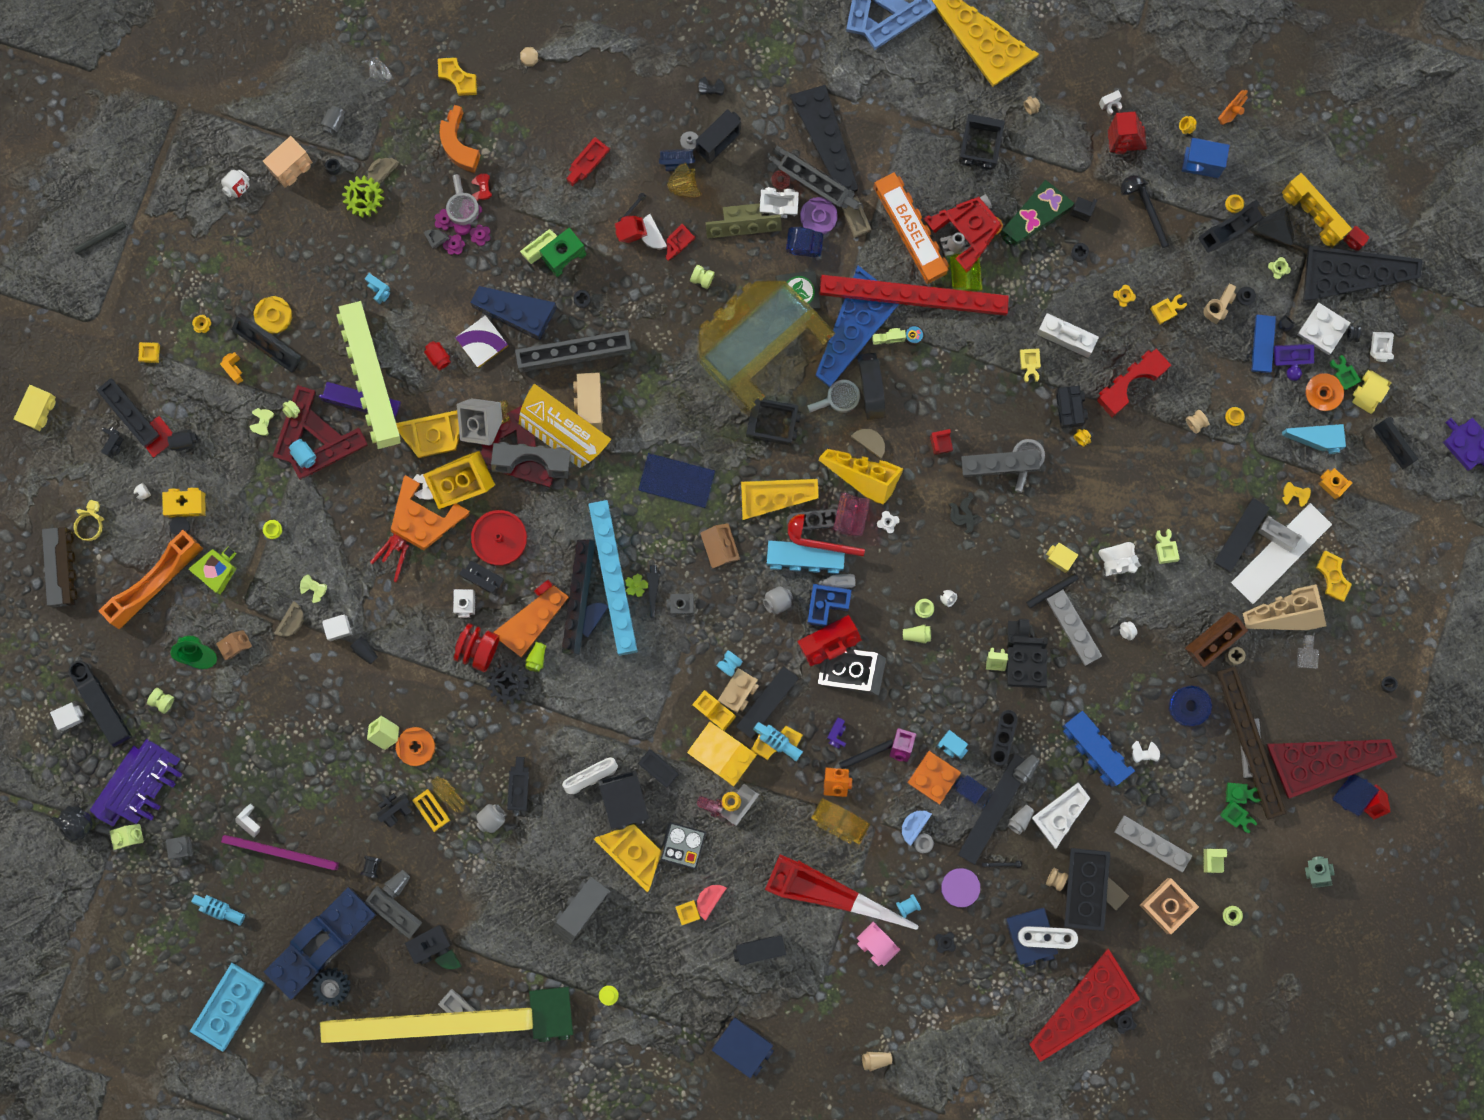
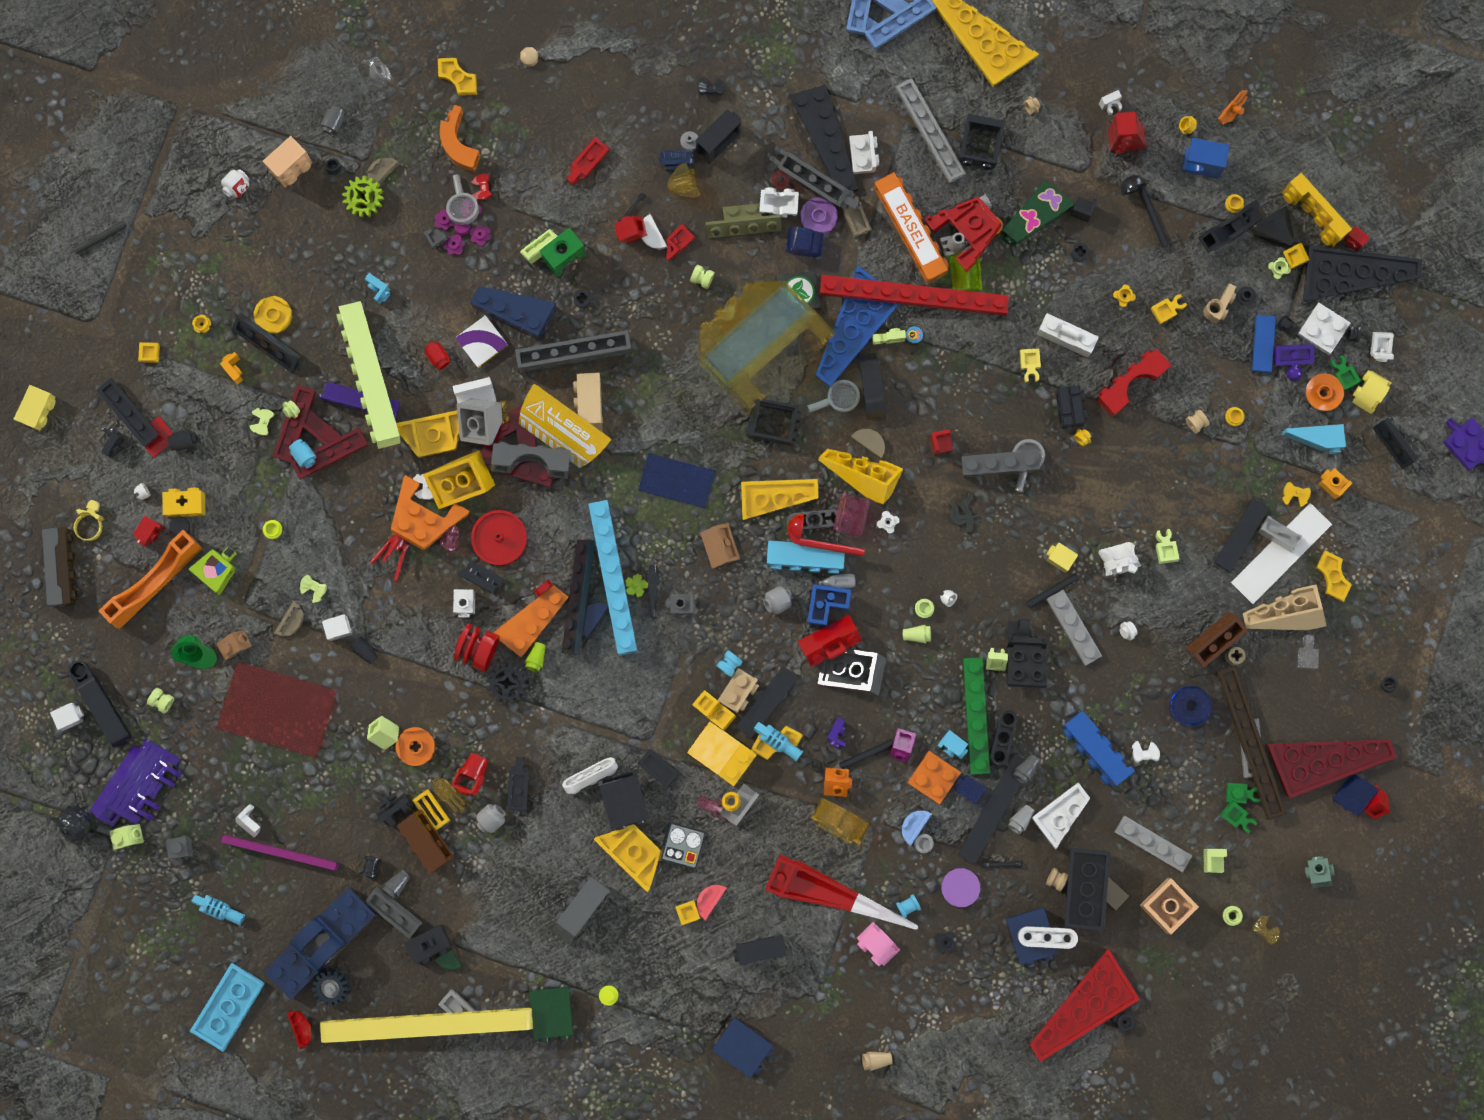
(147, 531): none -> red brick
(276, 709): none -> clear red piece
(301, 1028): none -> red plate
(425, 841): none -> reddish brown brick
(450, 540): none -> clear pink piece
(474, 770): none -> red piece
(478, 389): none -> white panel
(863, 153): none -> white bracket
(930, 130): none -> light grey tile
(976, 716): none -> green plate
(1270, 935): none -> clear yellow piece
(1296, 256): none -> yellow plate

